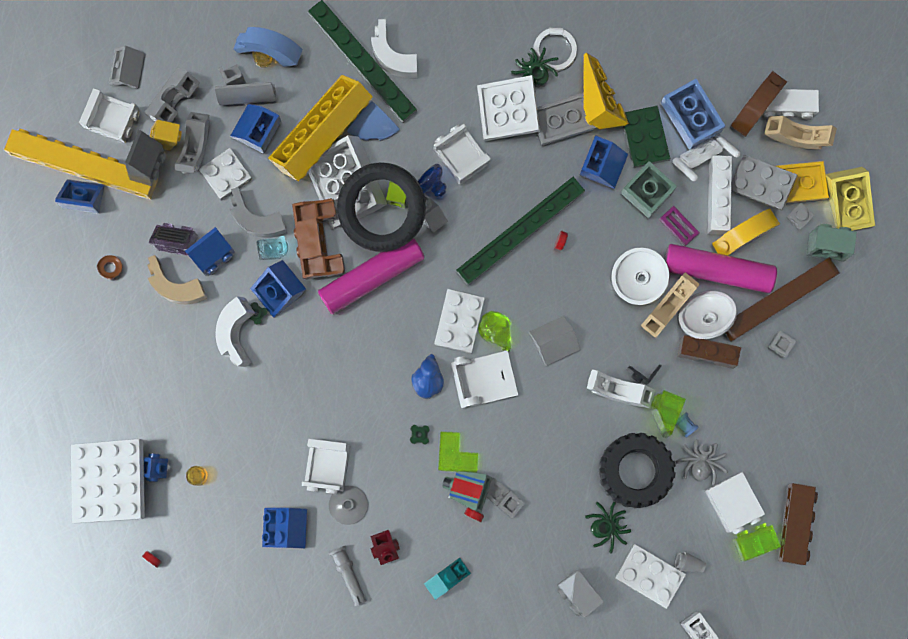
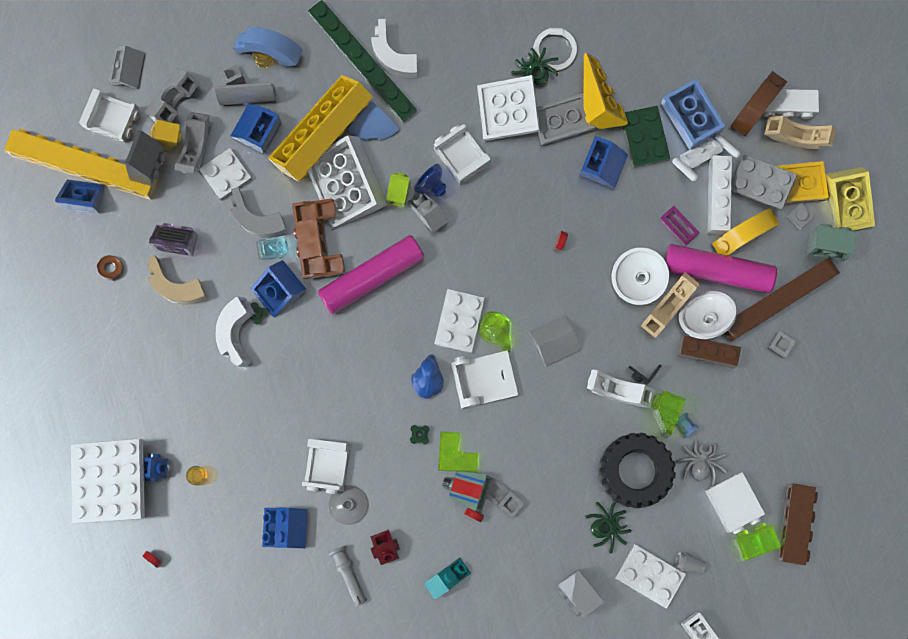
(210, 252): blue slope -> none
(350, 222): black tyre -> none
(520, 230): dark green plate -> none
(648, 189): sand green brick -> none

